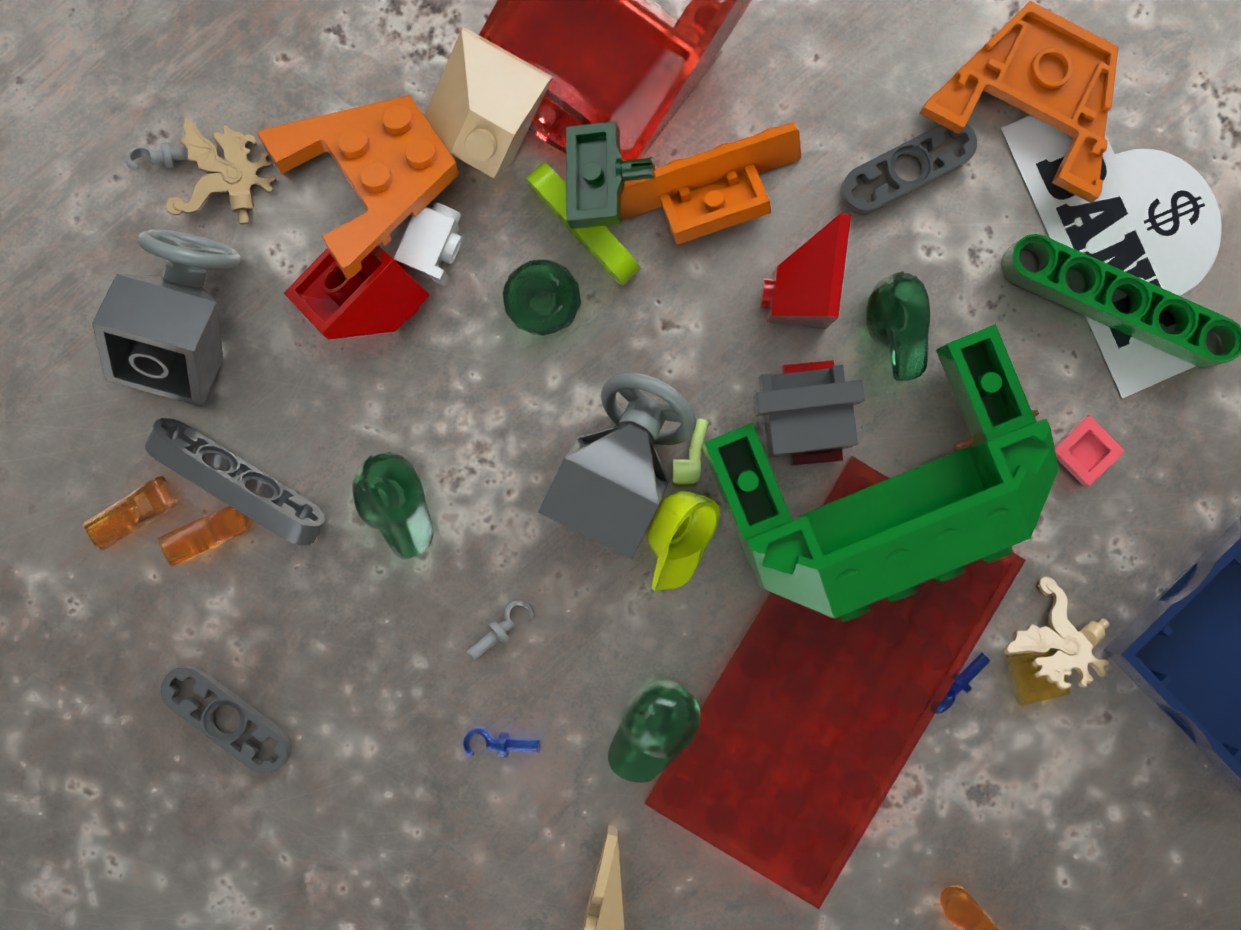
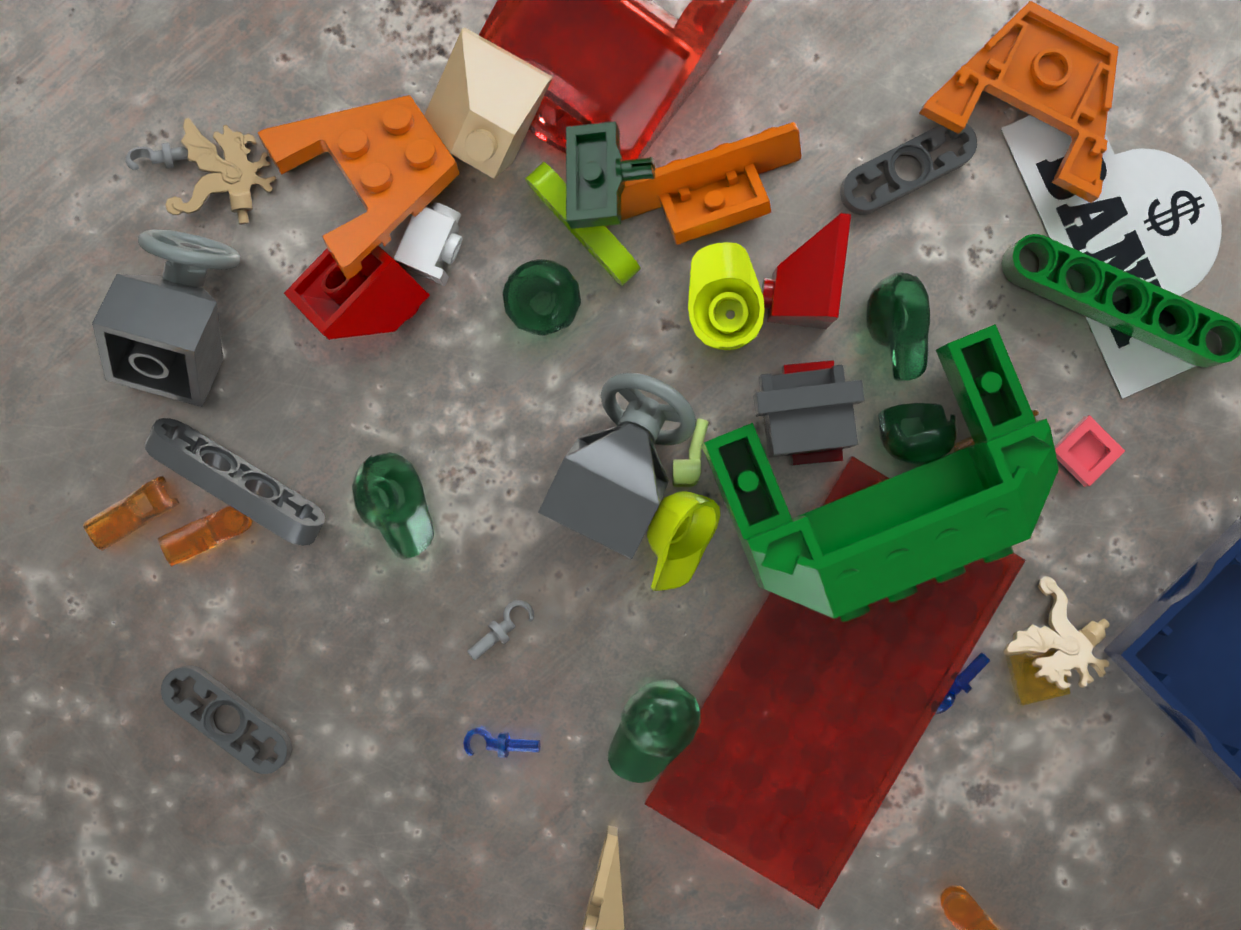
(720, 283): none -> neon yellow cap
(917, 432): none -> clear green hair

